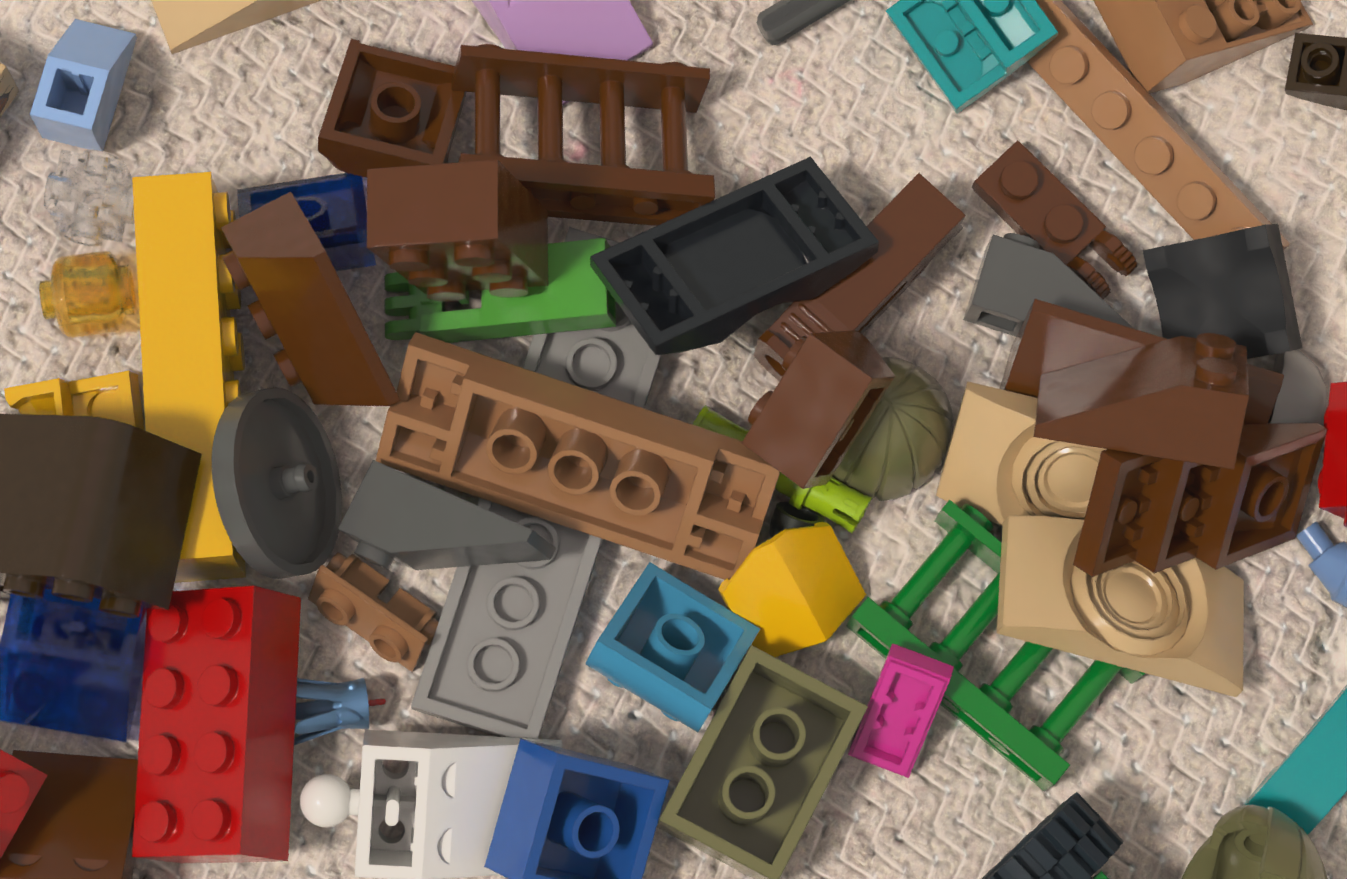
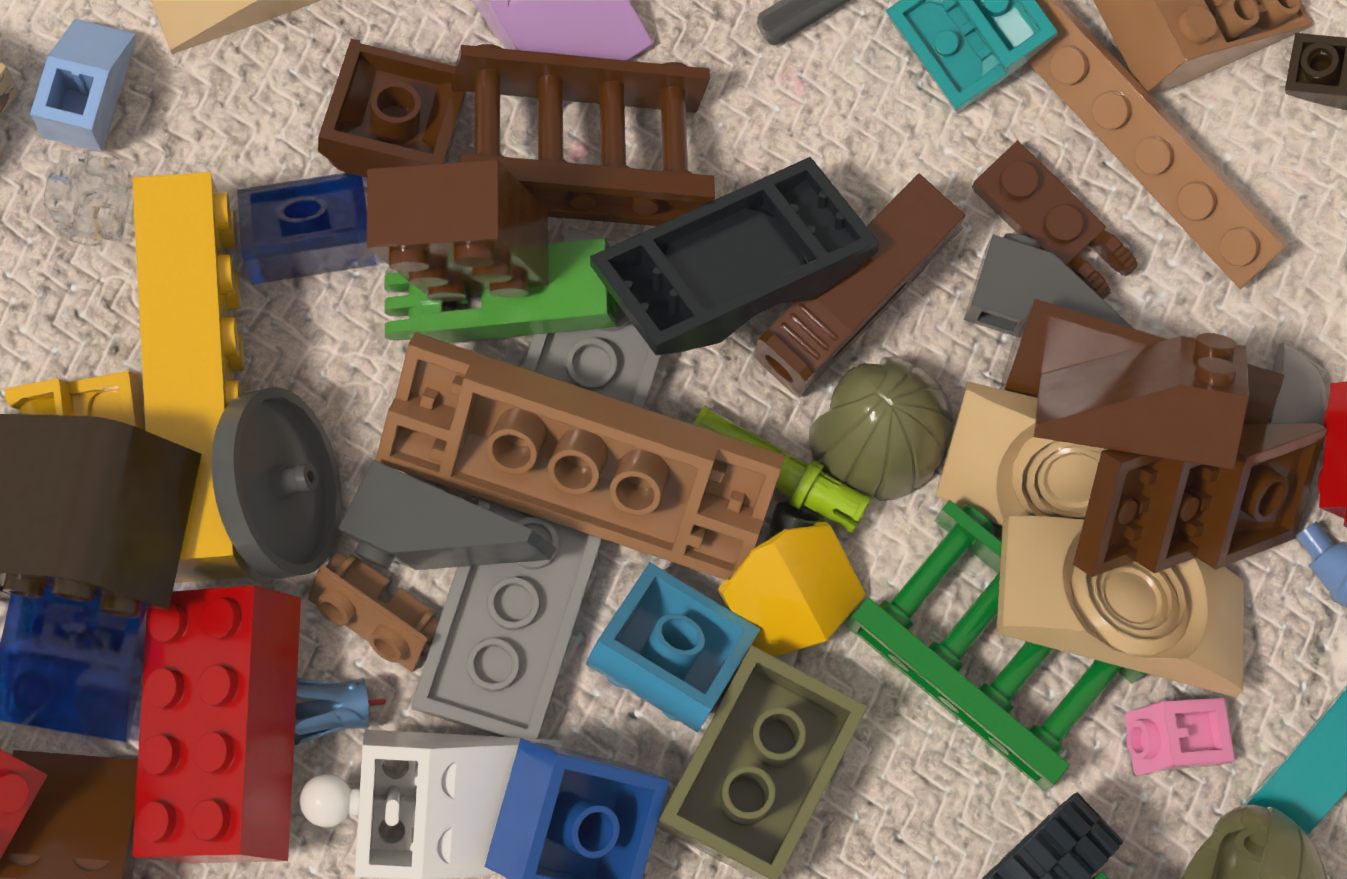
(89, 294): clear yellow head -> none
(305, 307): reddish brown slope -> none
(818, 405): reddish brown slope -> none
(900, 710): dark pink plate -> none
(1179, 735): none -> bright pink bracket
(1227, 287): black brick -> none

